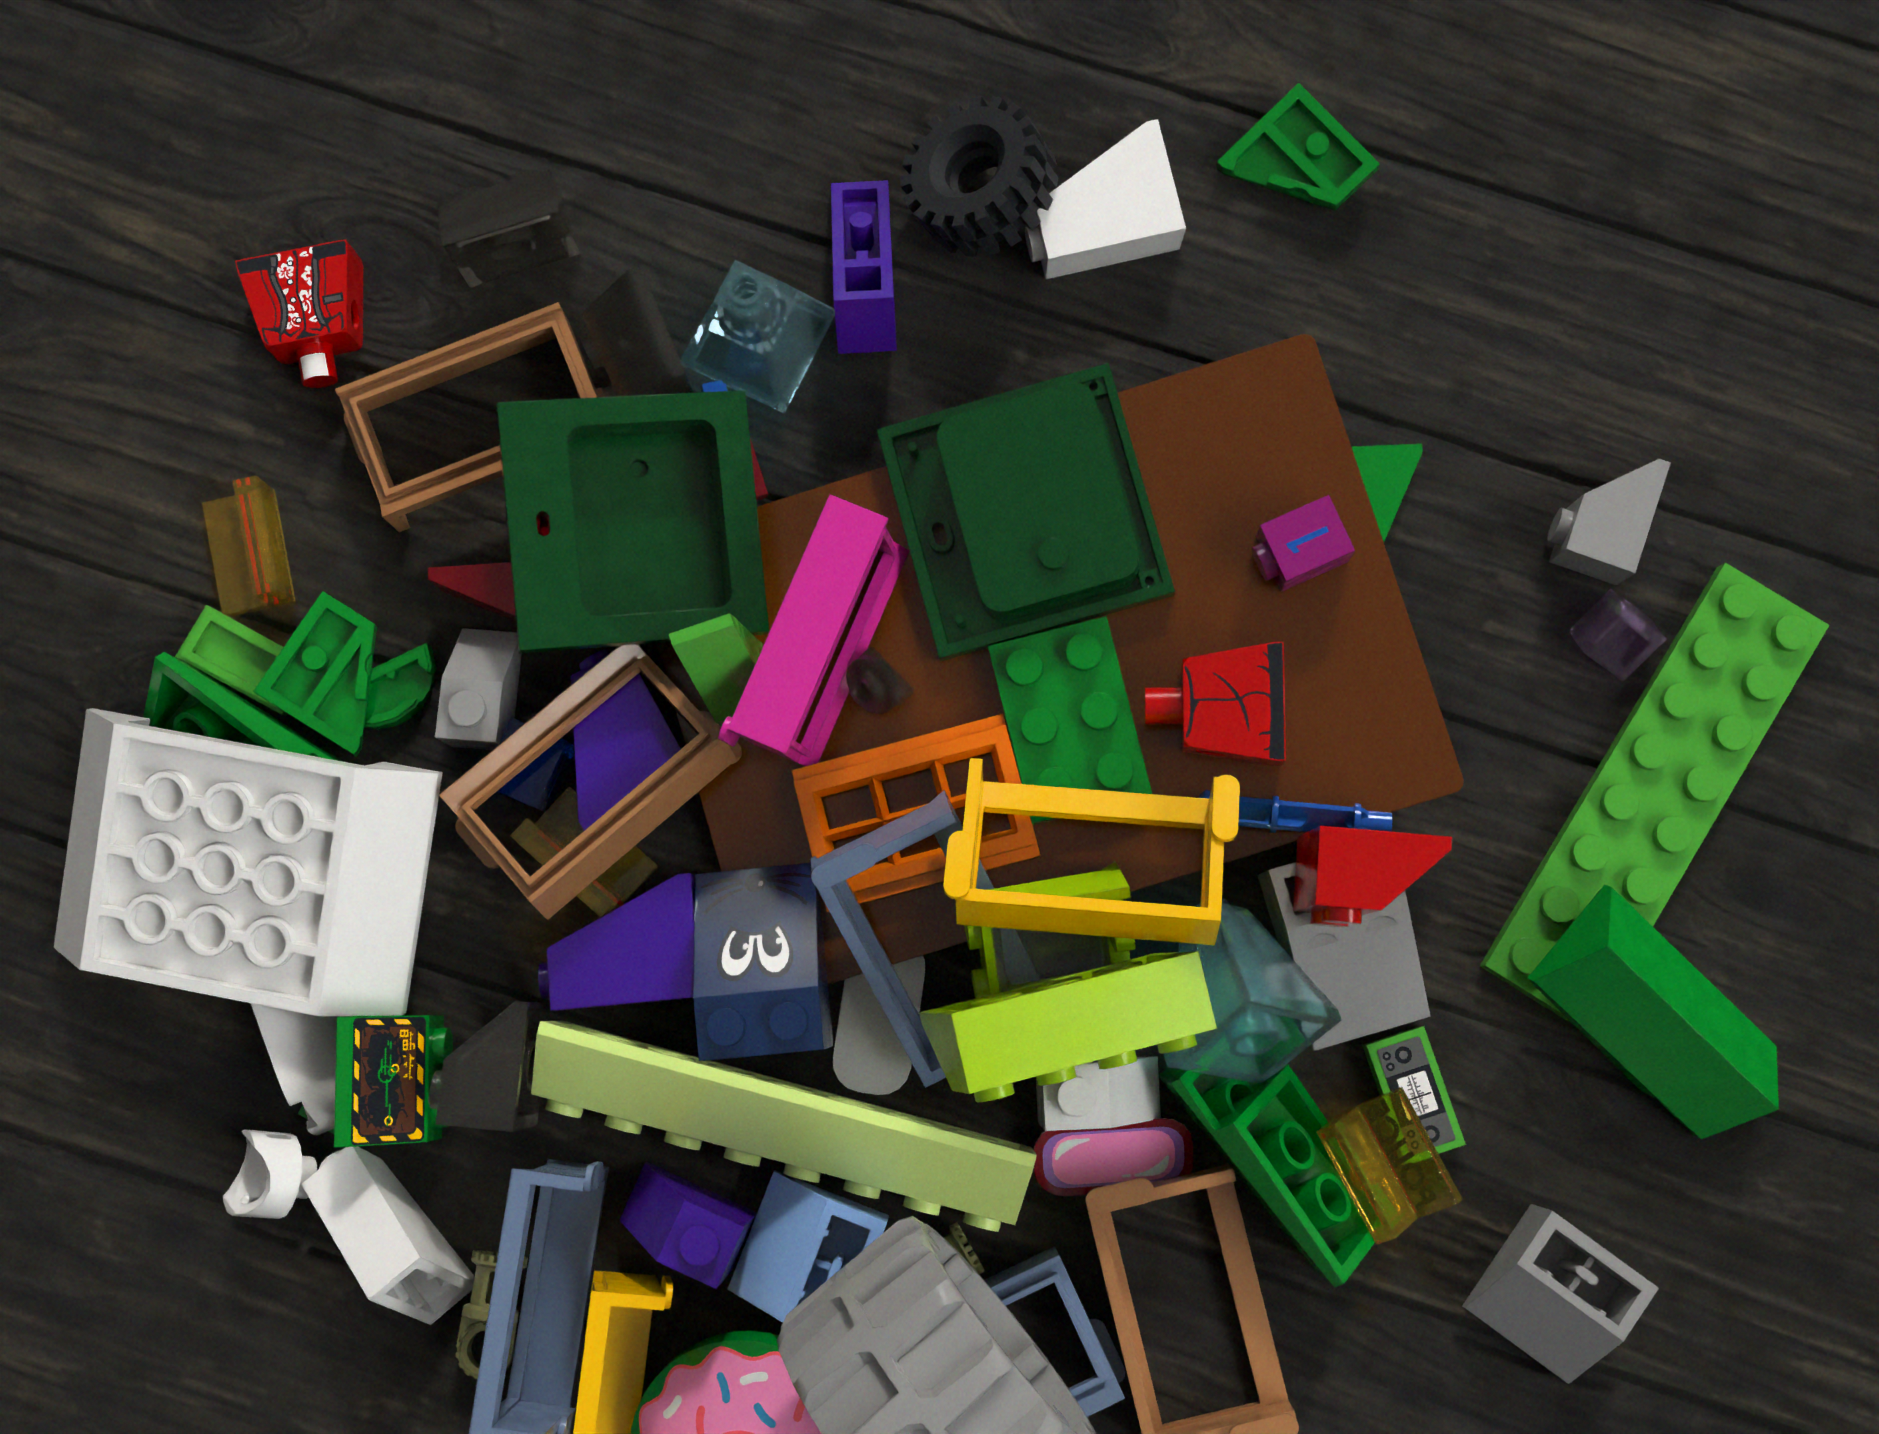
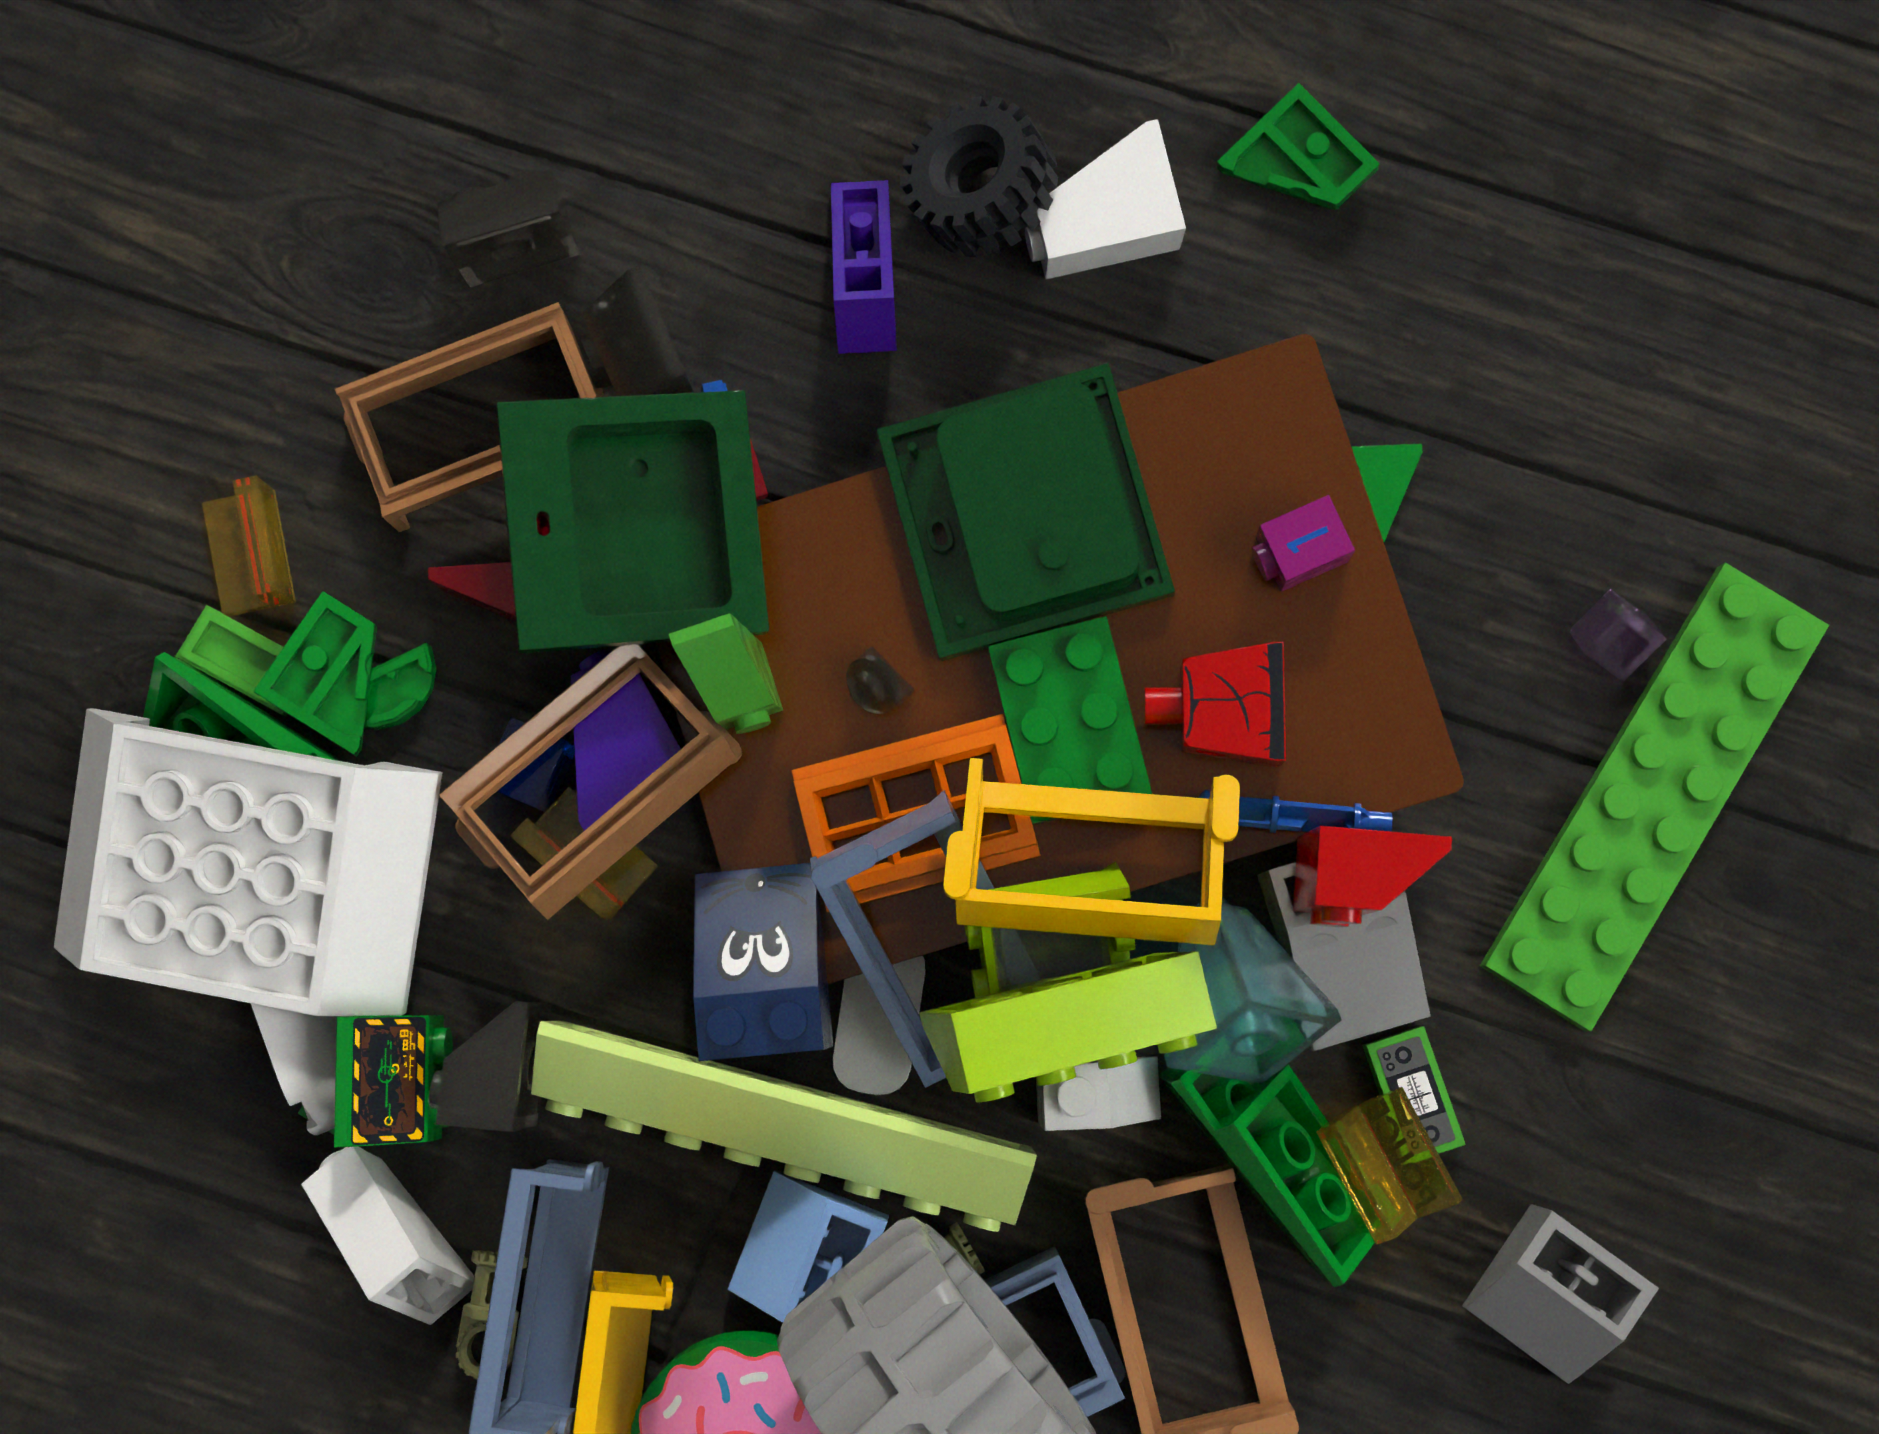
(269, 1176): white piece -> none
(307, 306): torso -> none
(479, 689): light grey slope -> none
(627, 955): dark purple slope -> none
(686, 1225): dark purple slope -> none
(758, 336): clear light blue slope -> none
(810, 630): dark pink piece -> none
(1092, 1158): sticker -> none
(1609, 525): light grey slope -> none
(1659, 1018): green slope -> none

